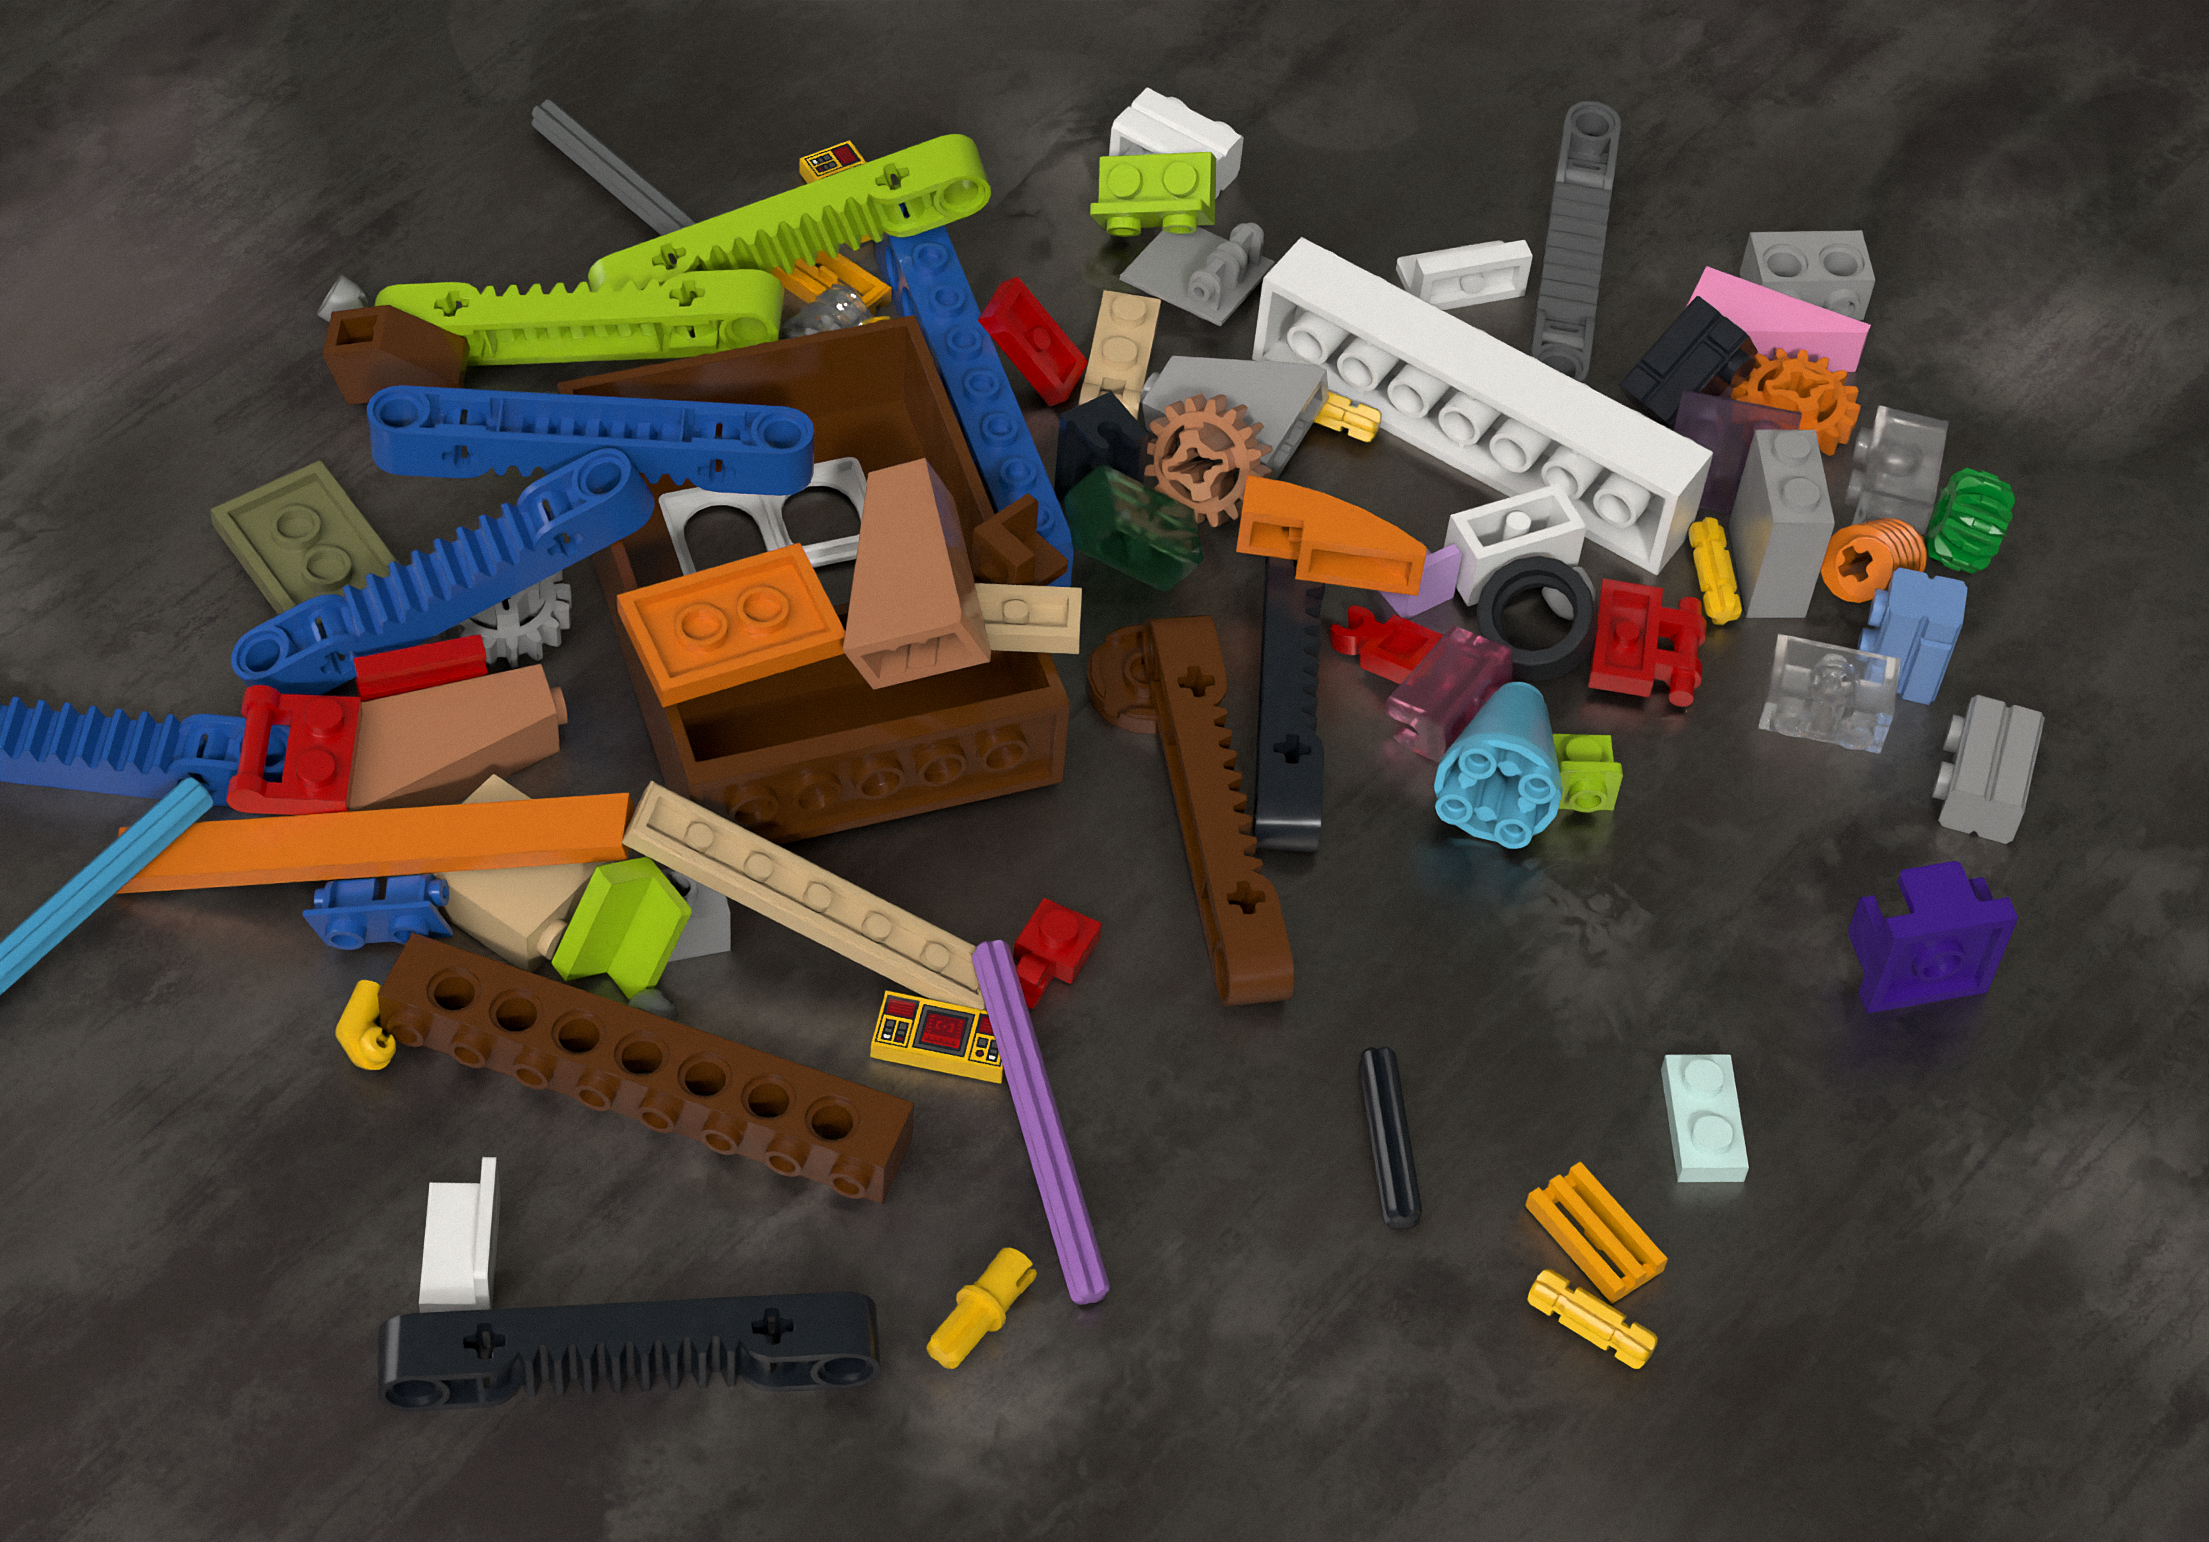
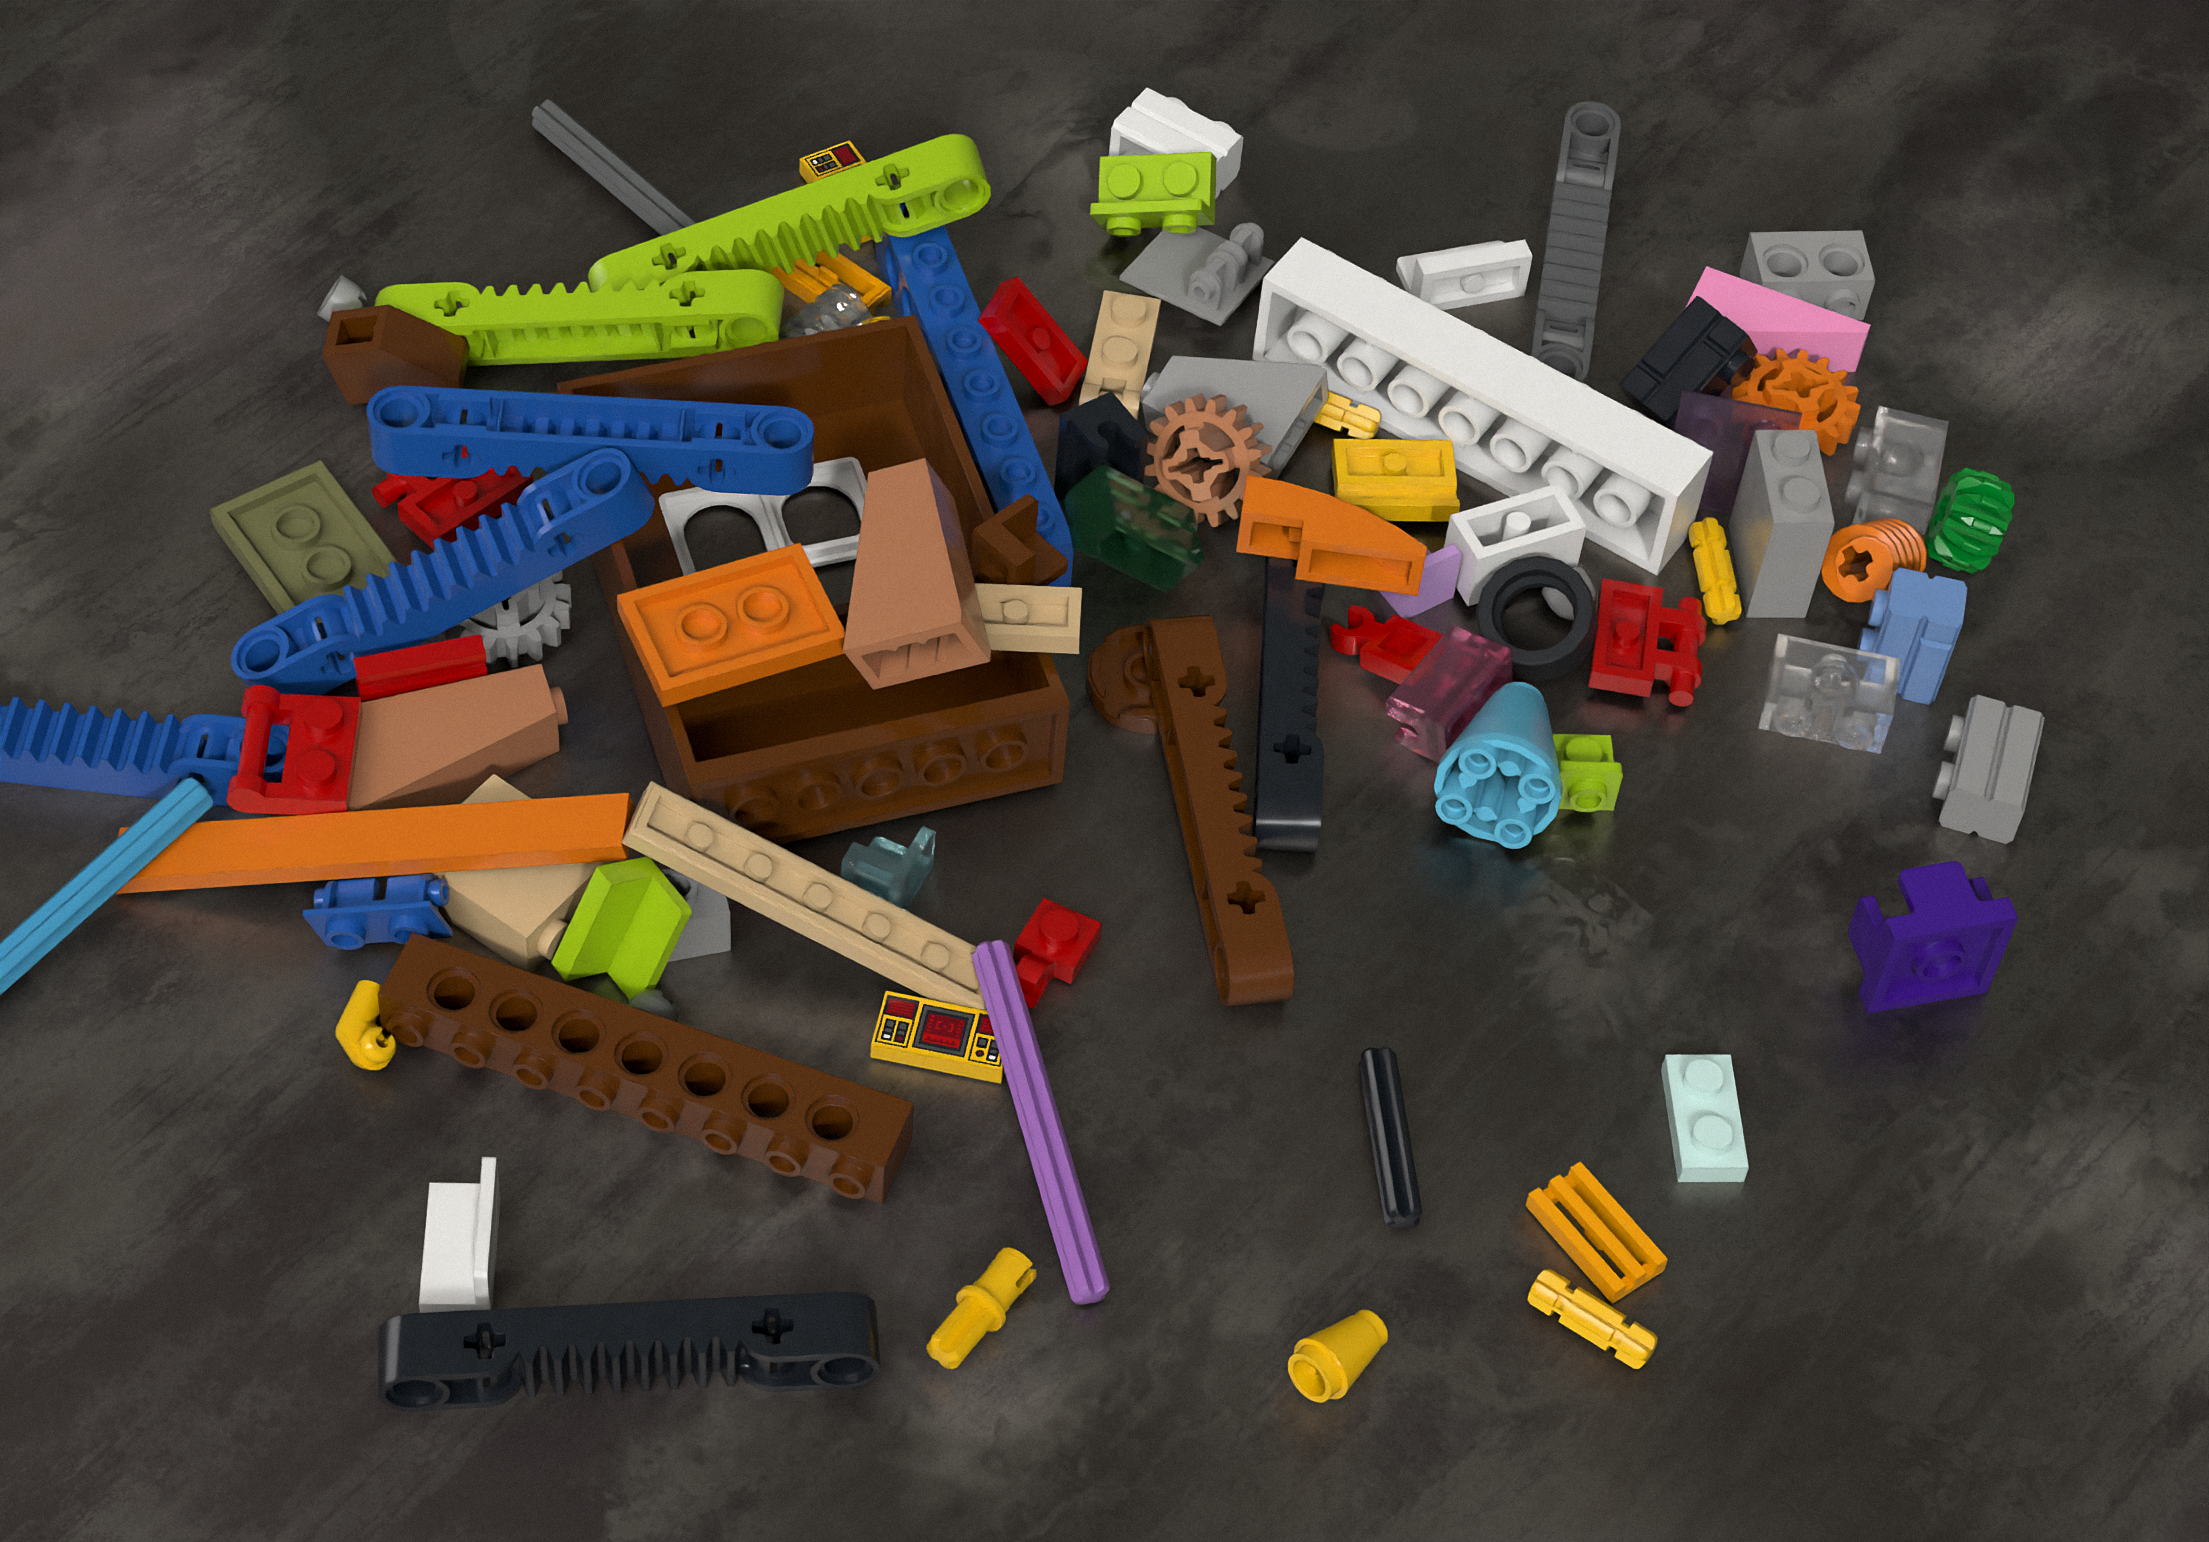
(444, 504): none -> red plate
(890, 868): none -> clear light blue panel
(1336, 1356): none -> yellow cone
(1397, 477): none -> yellow plate

